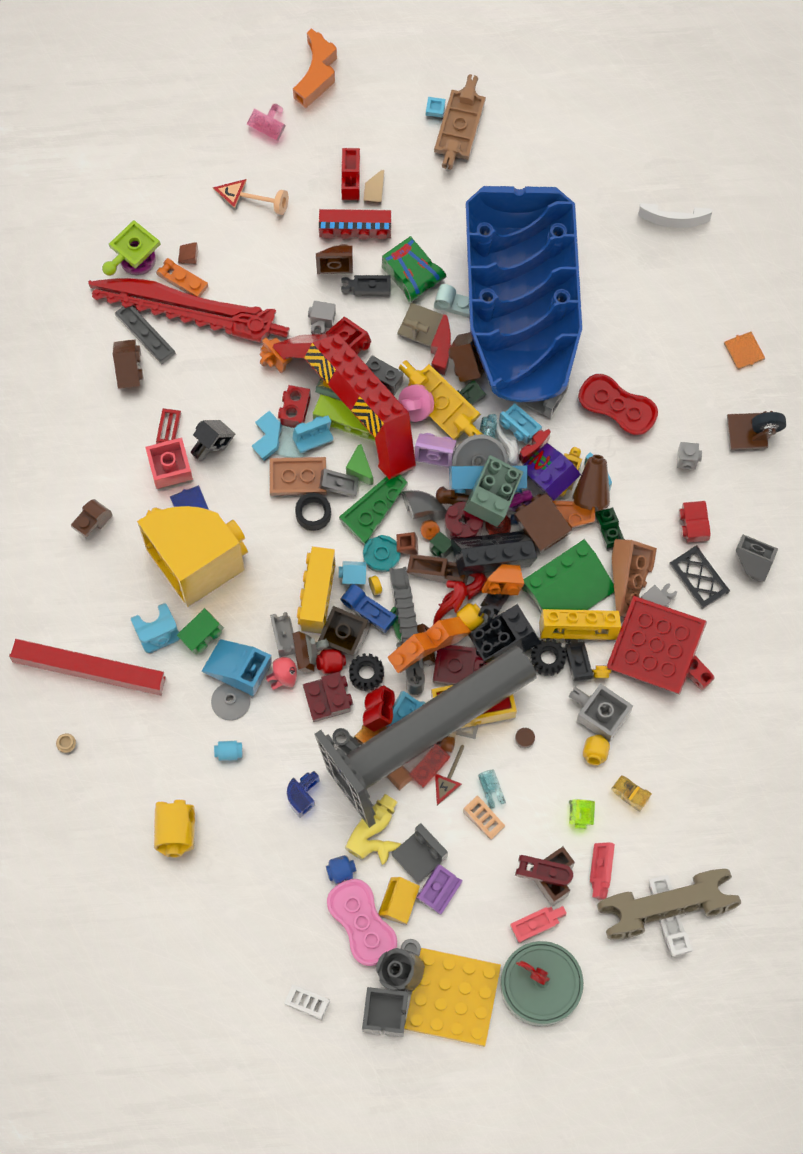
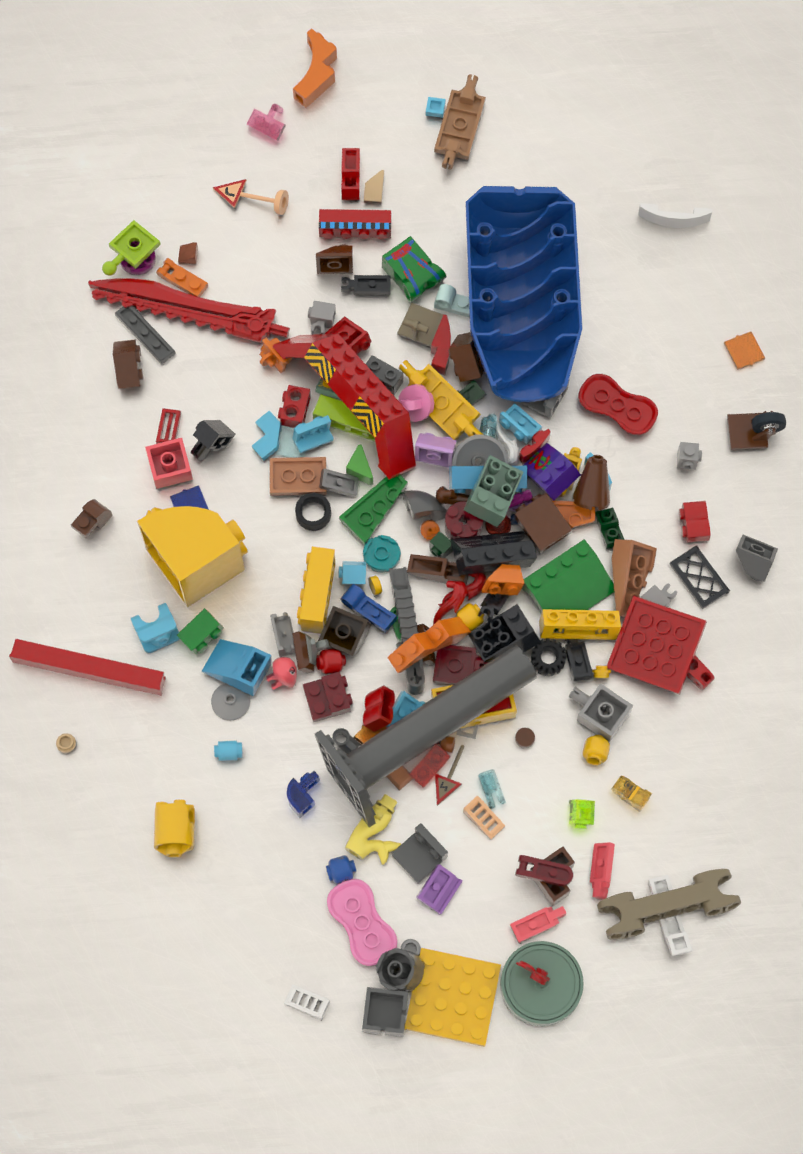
(370, 661): black tyre -> none
(398, 900): yellow brick -> none
(407, 543): copper slope -> none

